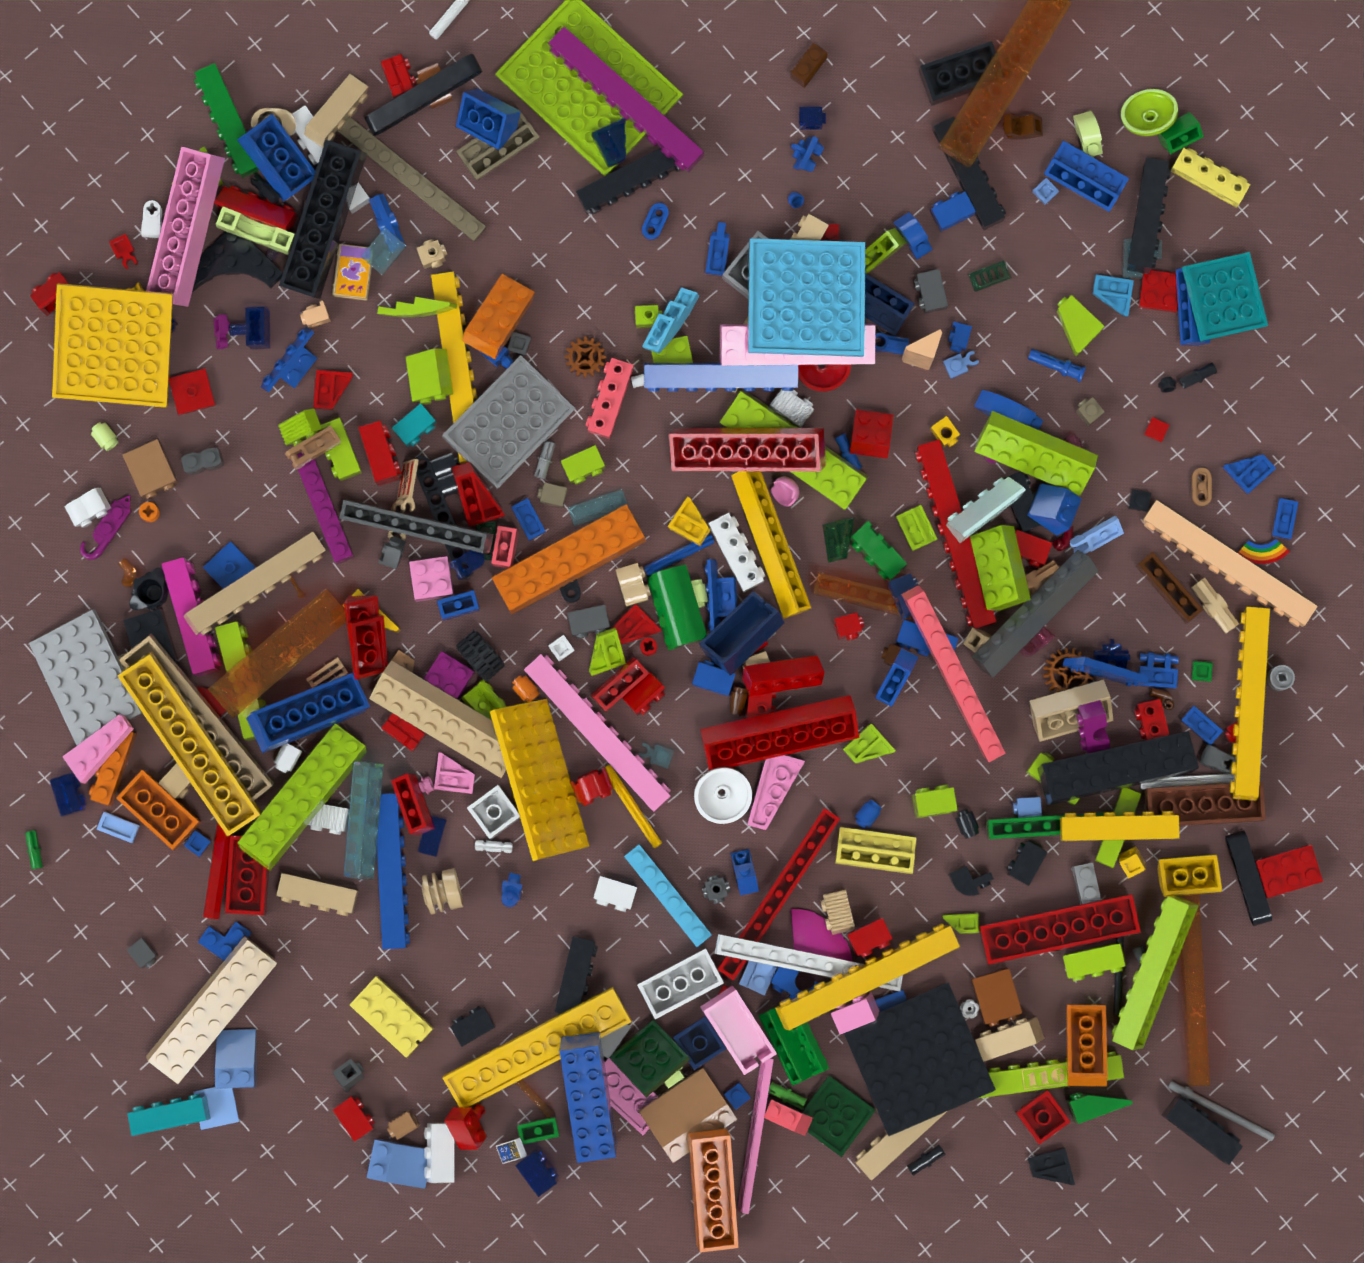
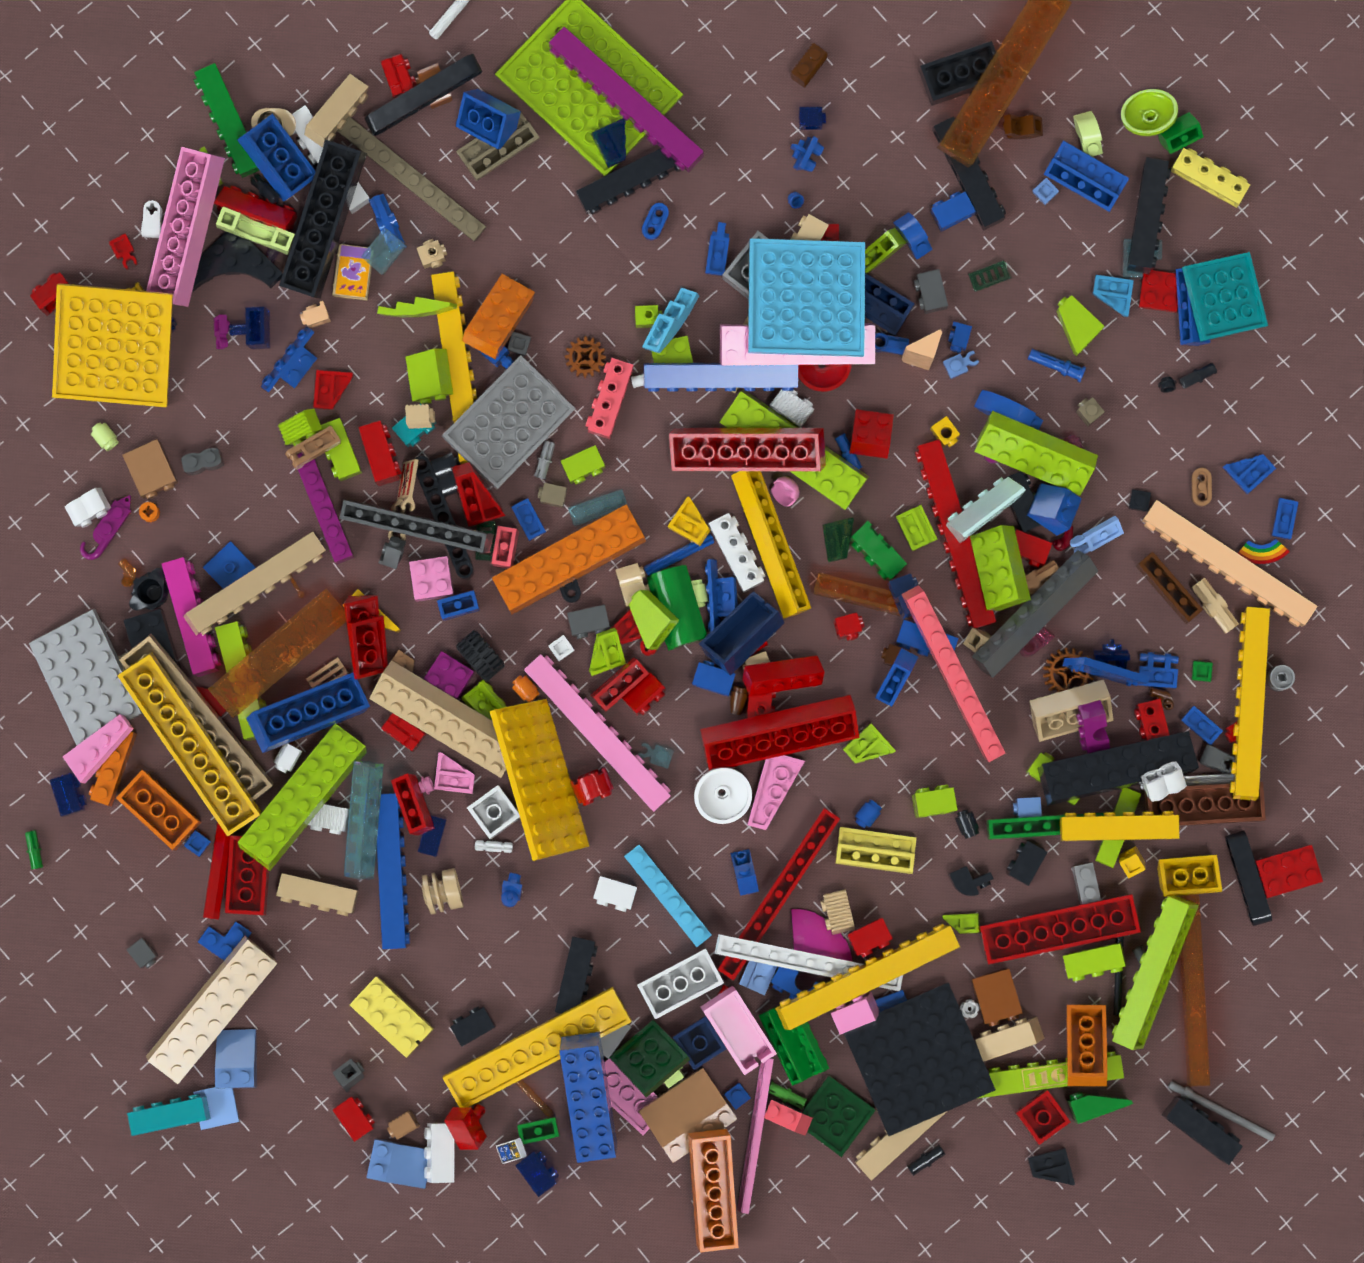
(118, 827): light blue tile -> none
(175, 783): tan brick -> none
(192, 391): red plate -> none
(419, 416): none -> tan brick
(473, 559): clear blue plate -> none
(633, 808): yellow axle -> none
(652, 618): none -> lime slope
(715, 881): dark grey brick -> none
(1156, 430): red tile -> none
(1163, 781): none -> white brick

